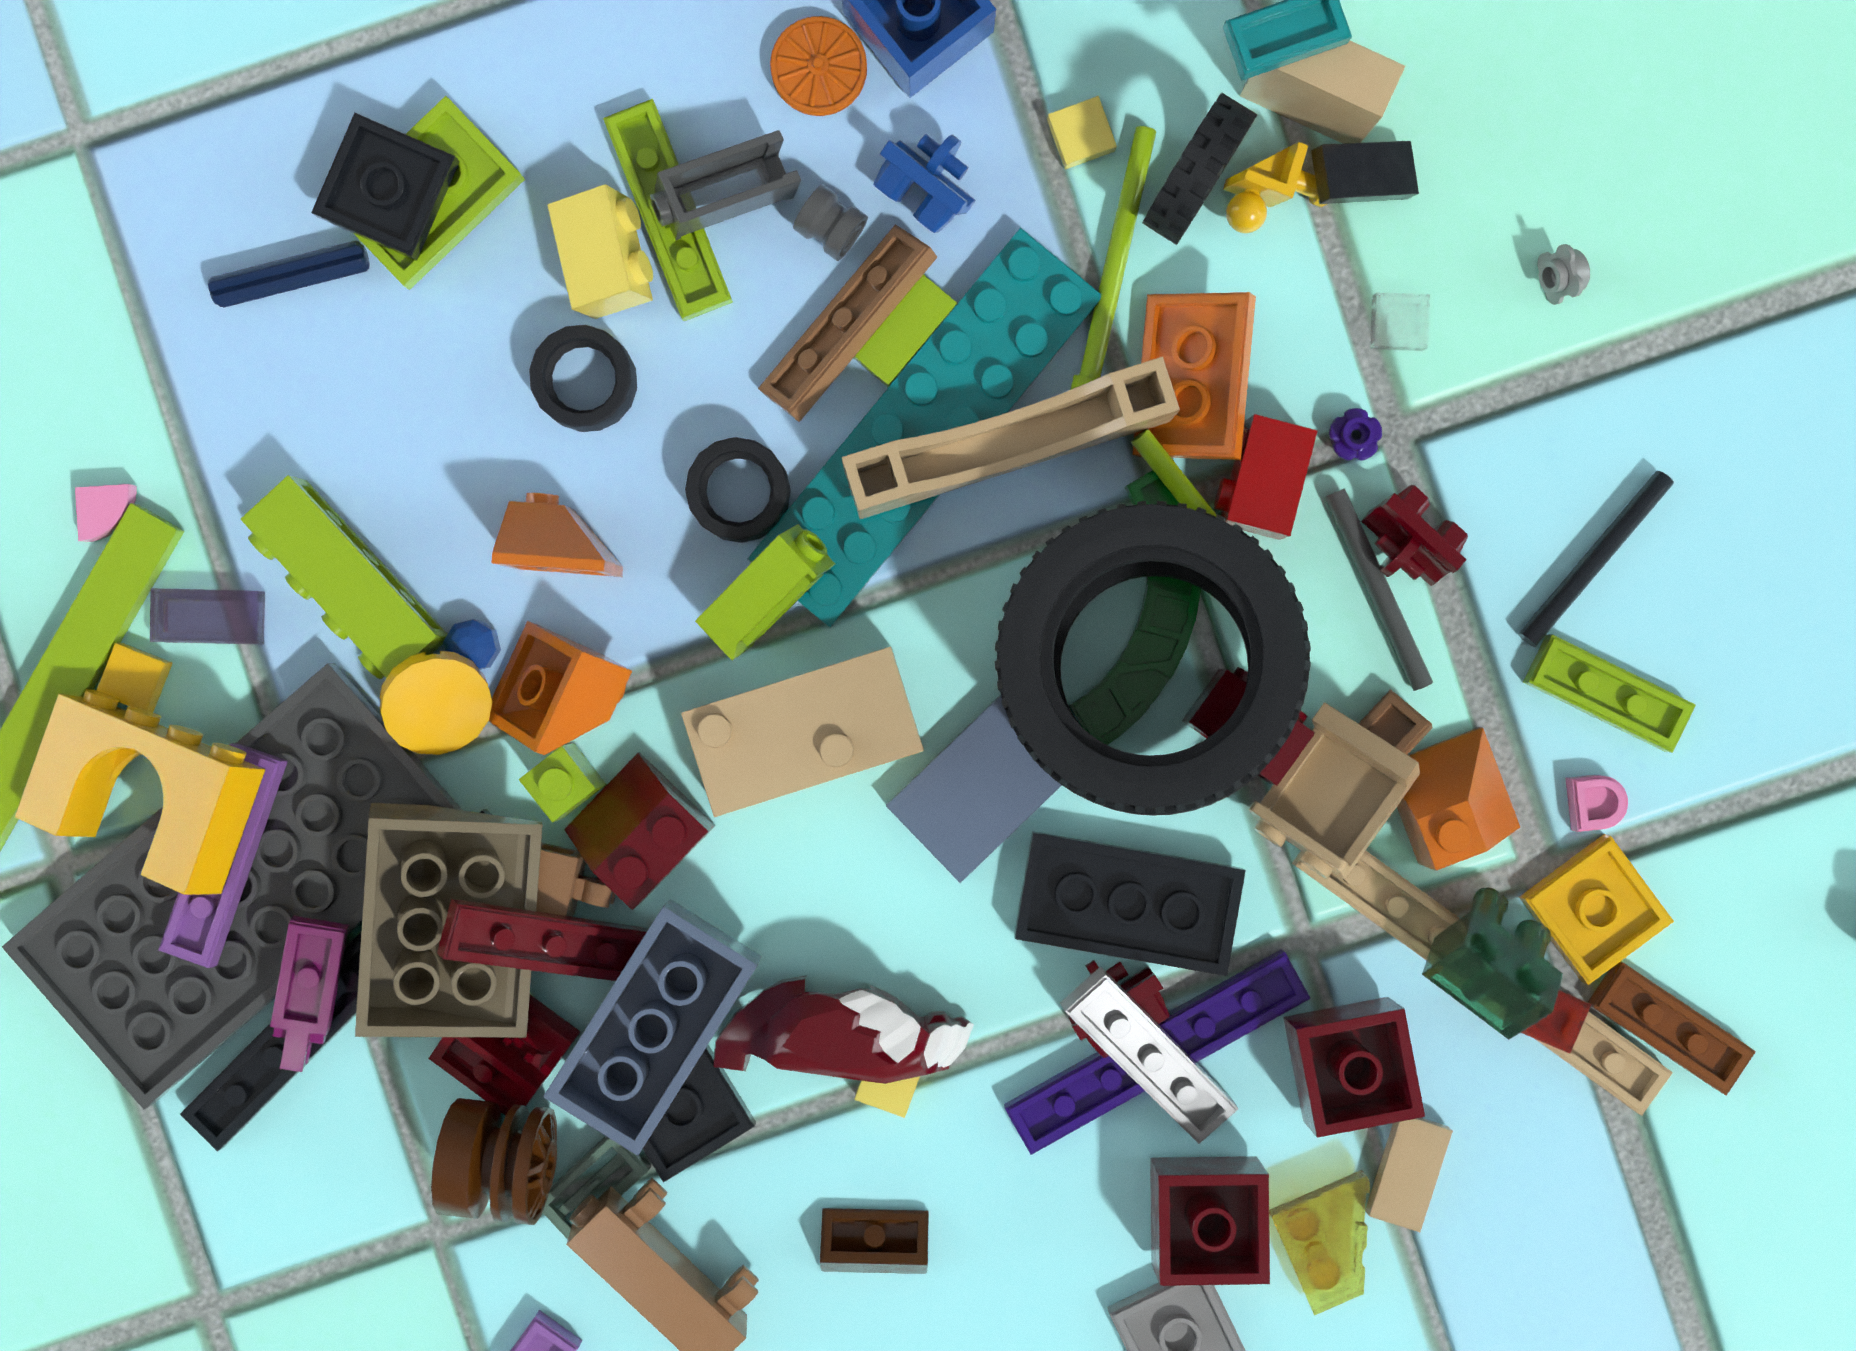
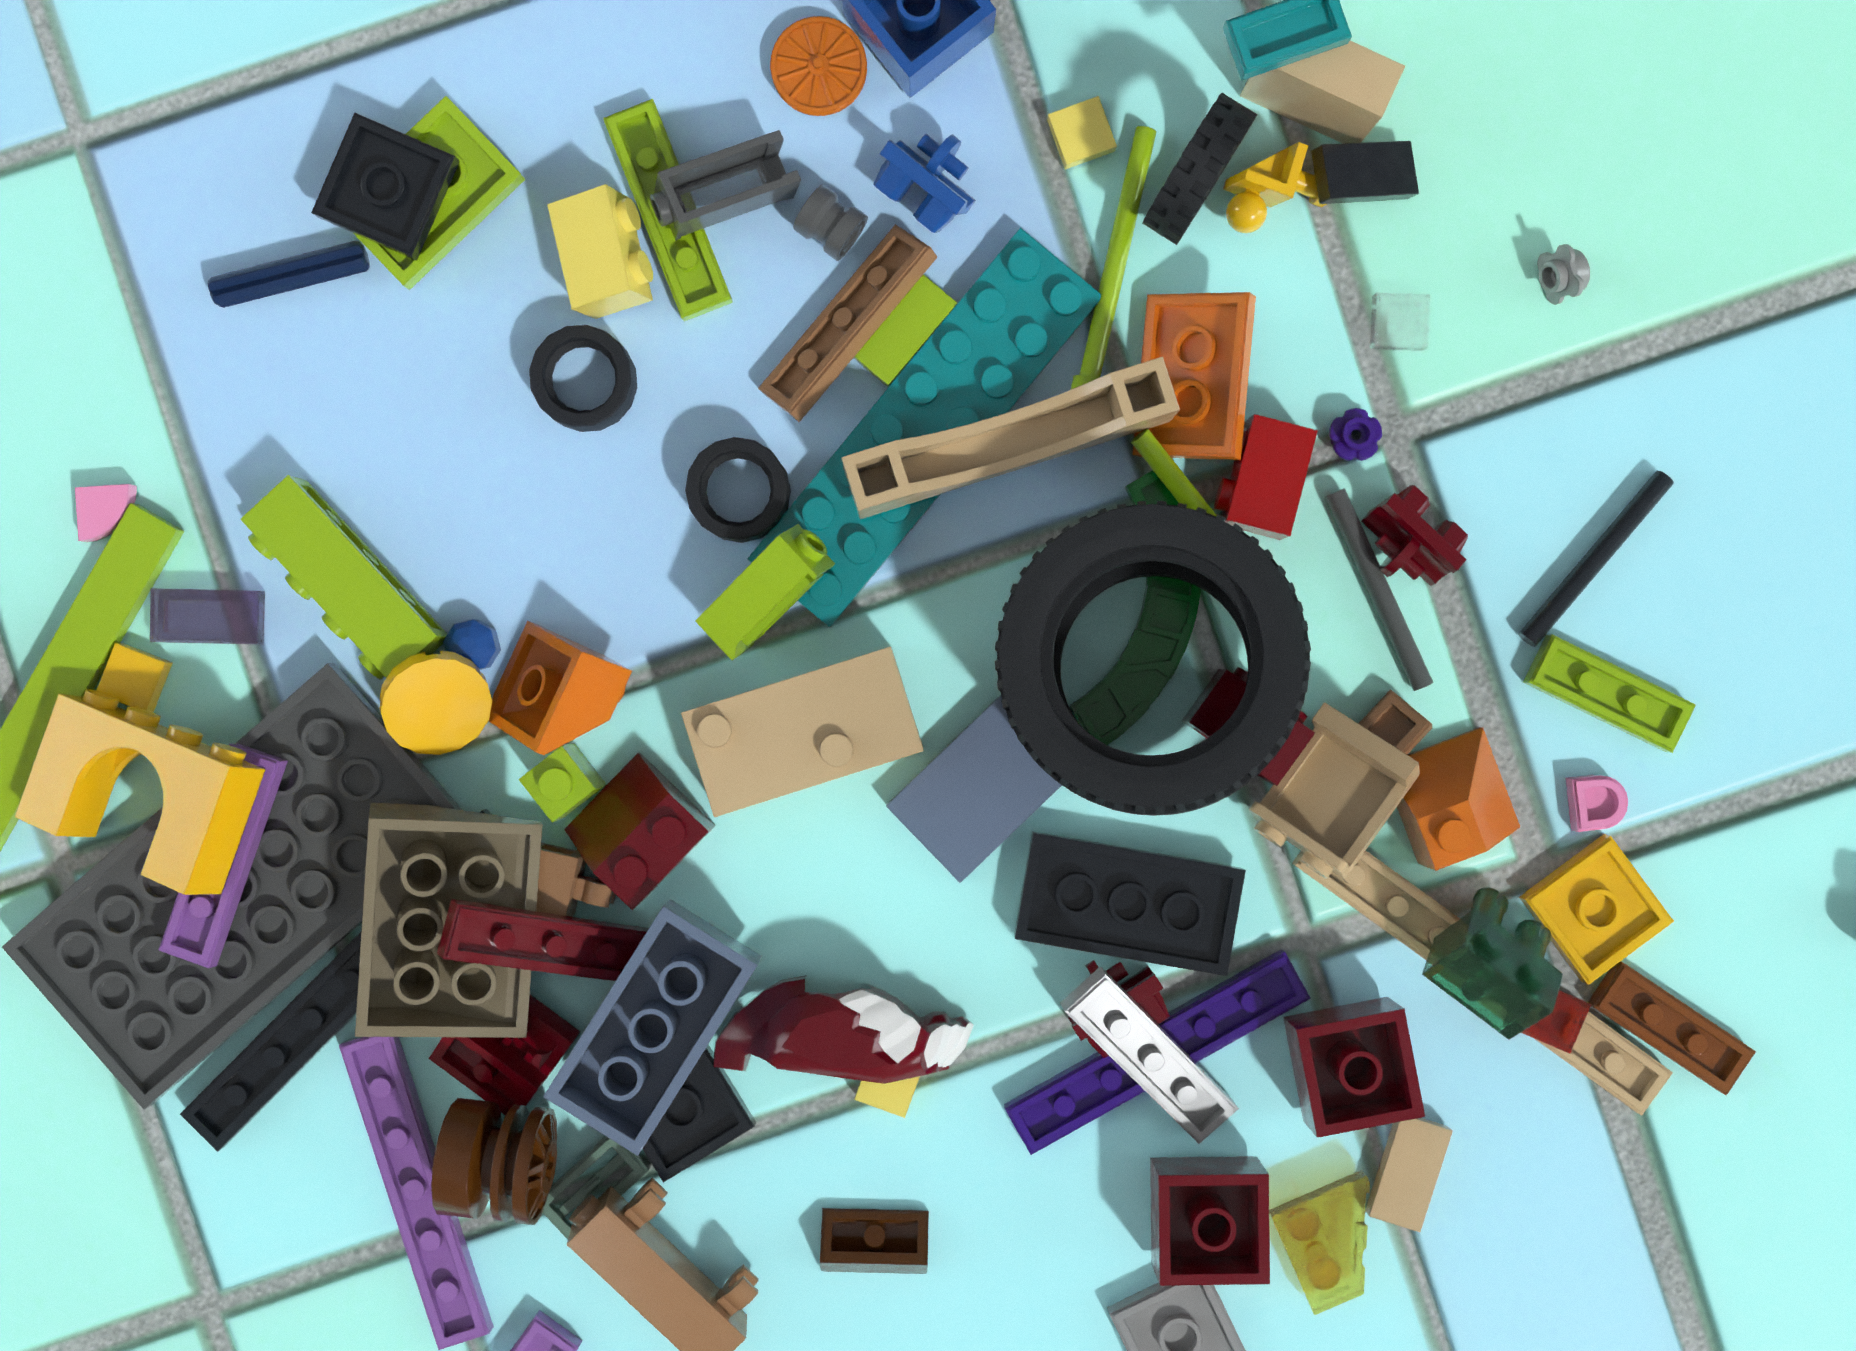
(307, 987): magenta hinge -> none
(406, 1163): none -> medium lavender tile
(550, 539): orange slope -> none

